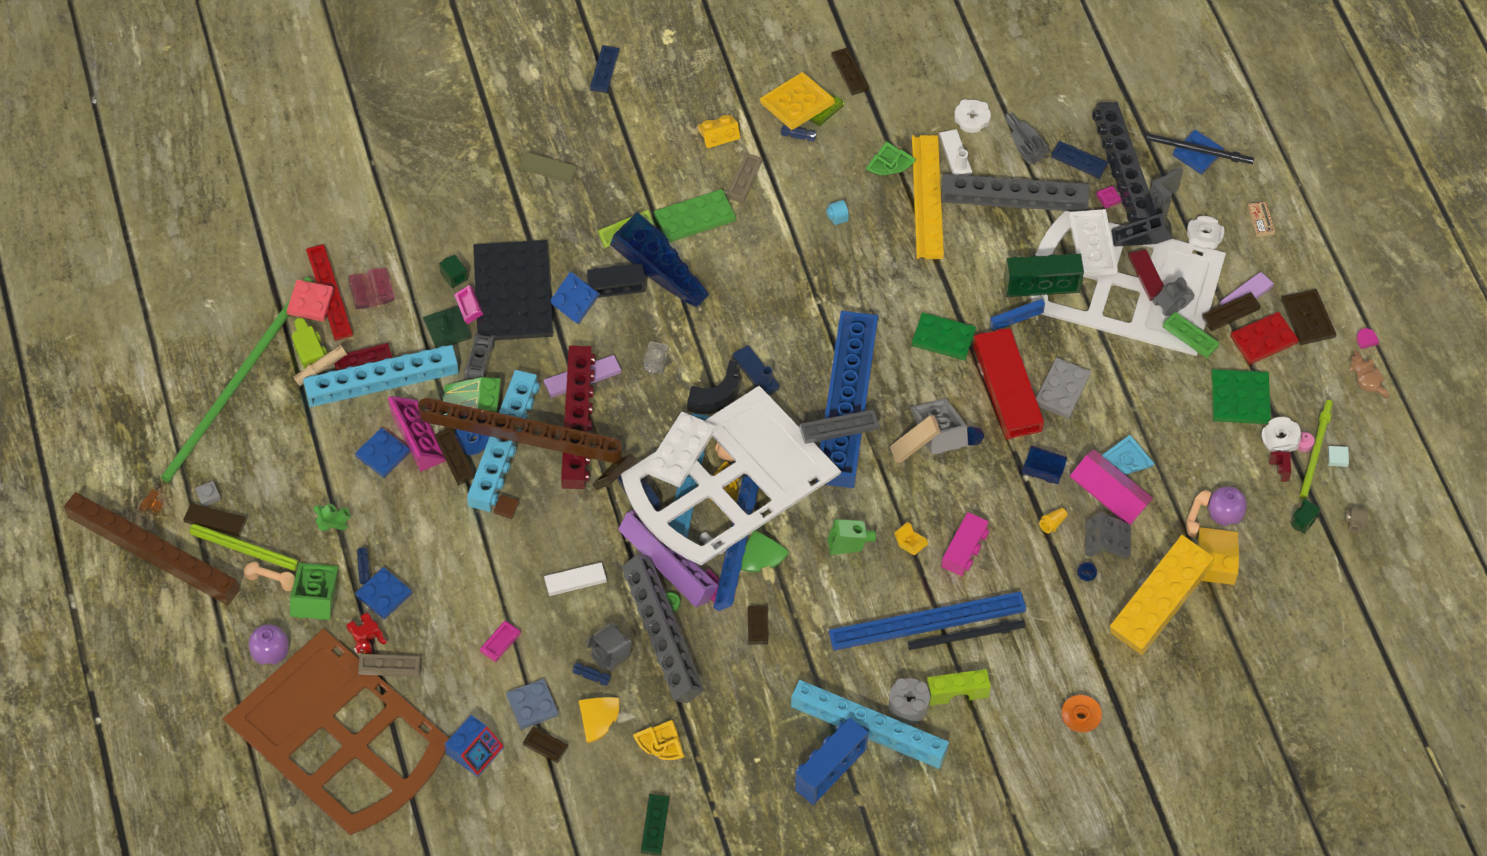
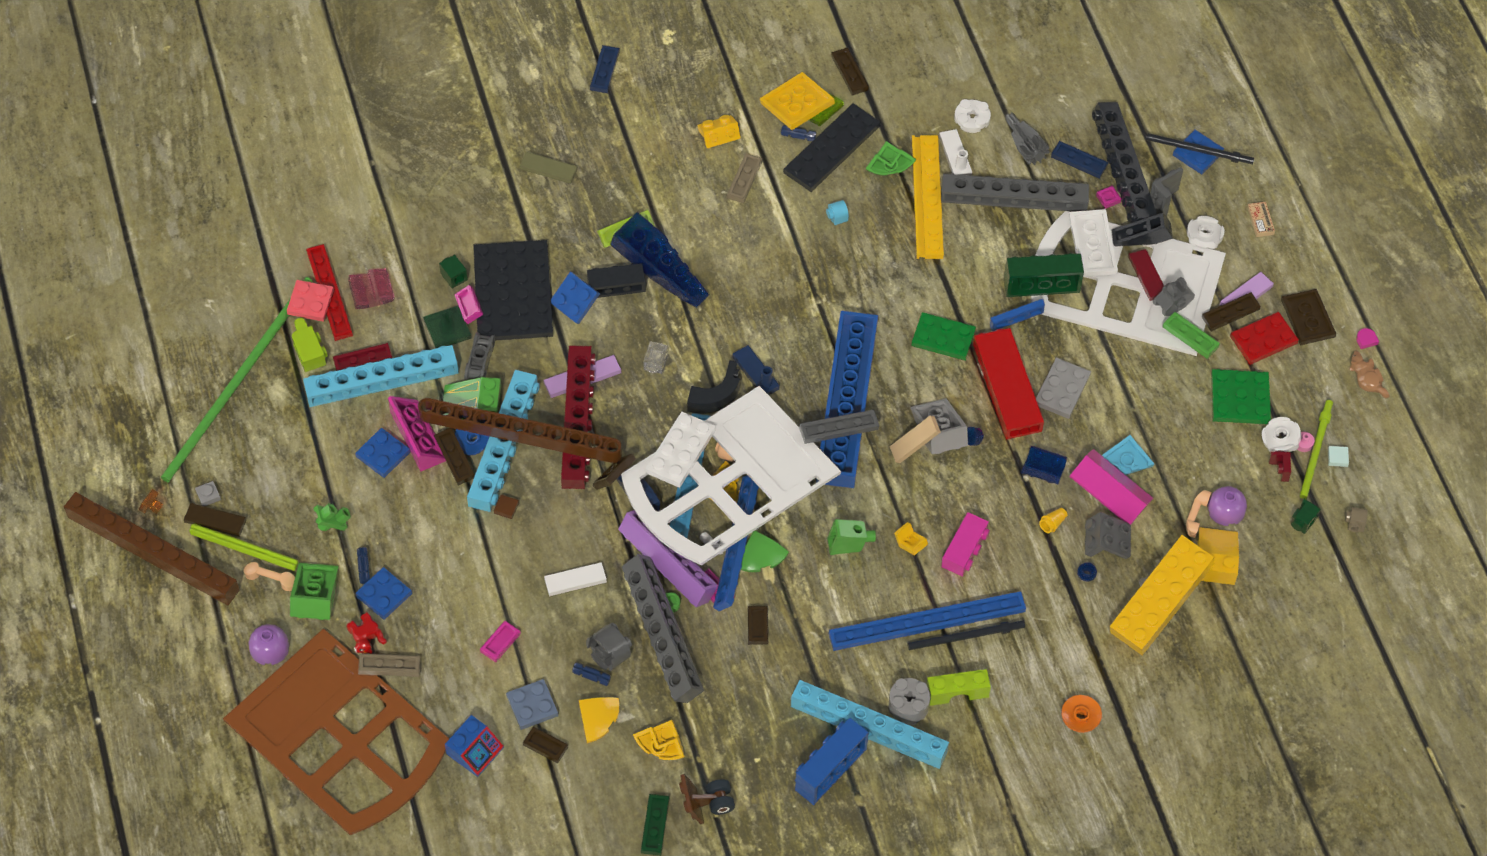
(320, 365): tan pin -> none
(695, 215): bright green plate -> none
(715, 796): none -> plate
(831, 147): none -> black plate

